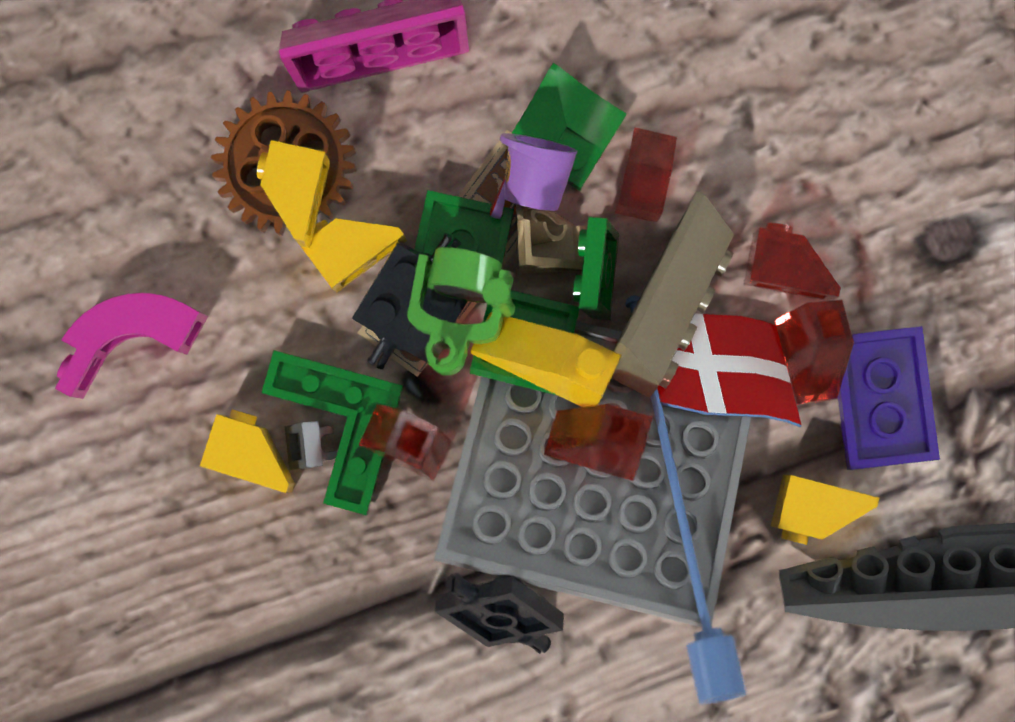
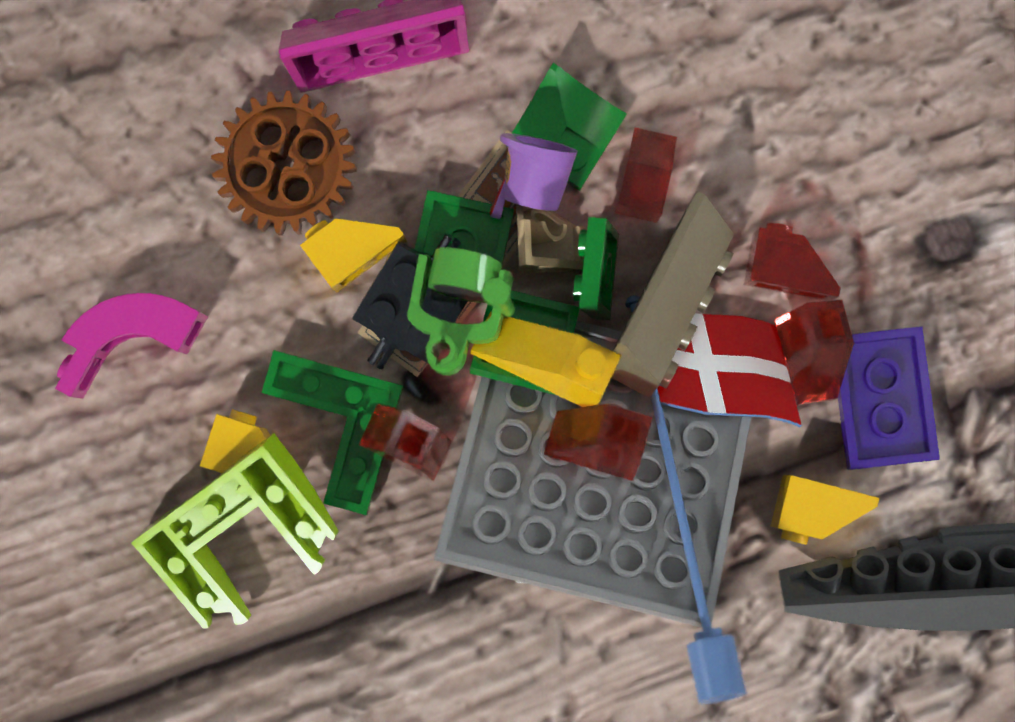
(179, 539): none -> lime wedge
(295, 185): yellow slope -> none
(305, 445): dark grey tile -> none
(499, 612): black plate -> none

